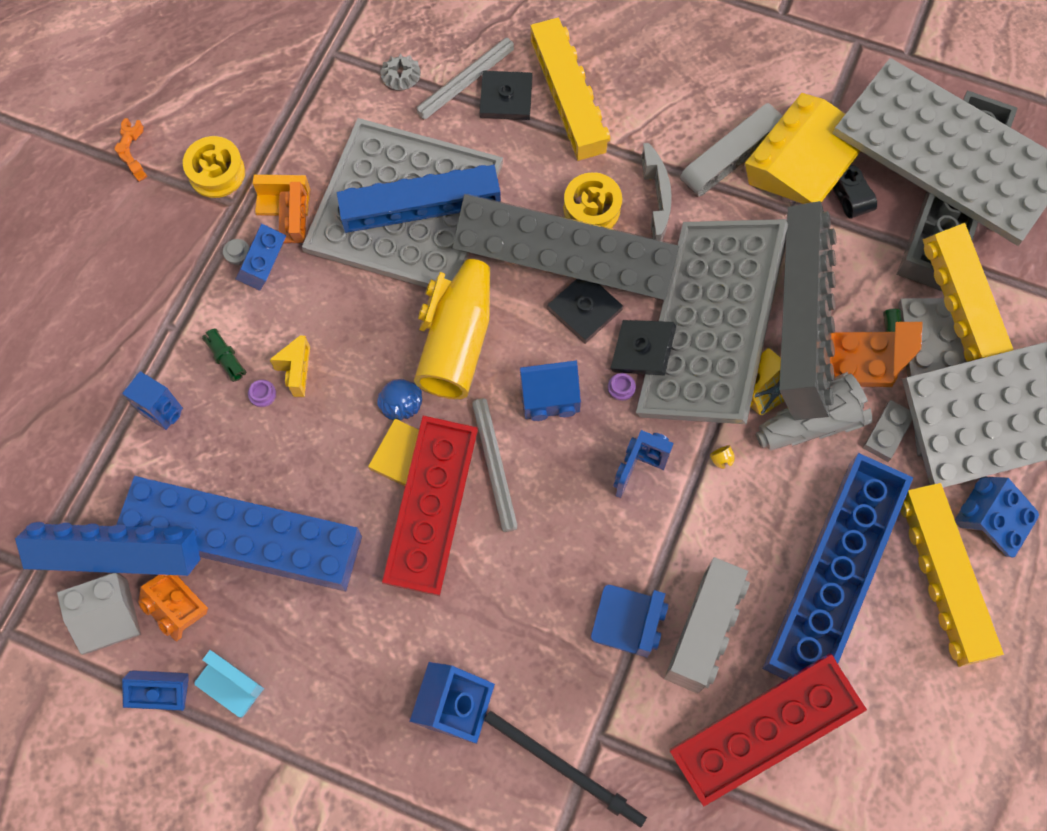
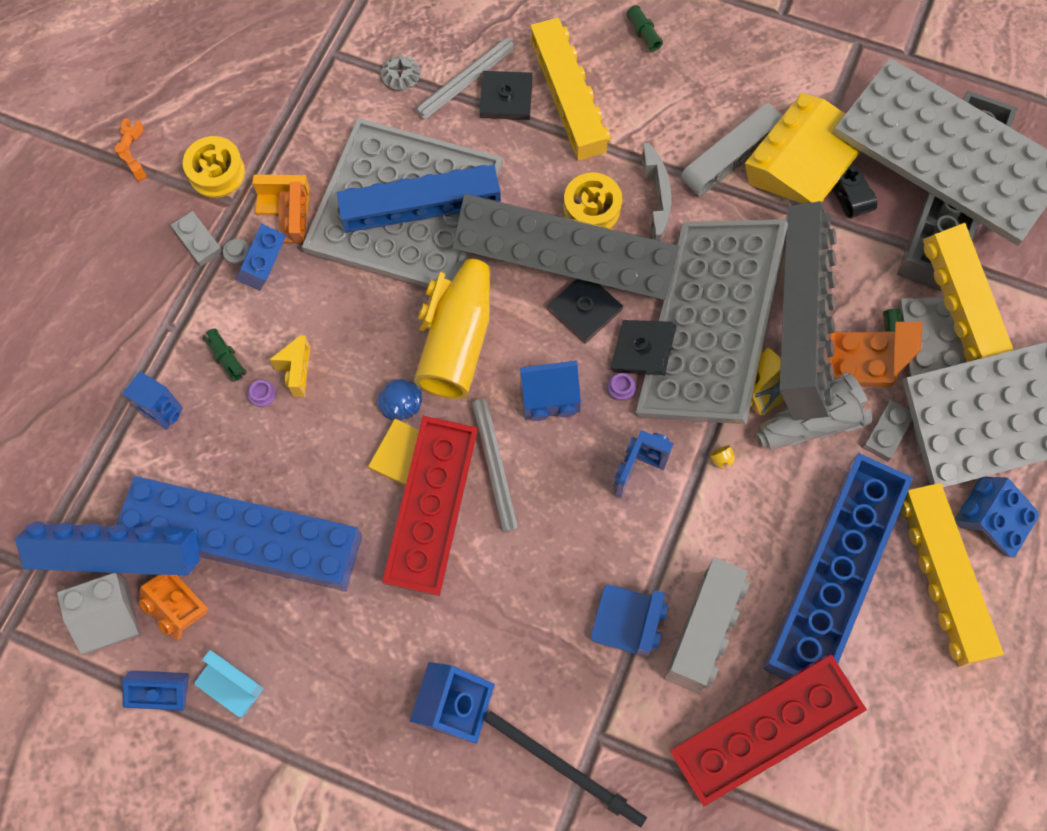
(196, 238): none -> light grey plate
(644, 28): none -> dark green pin

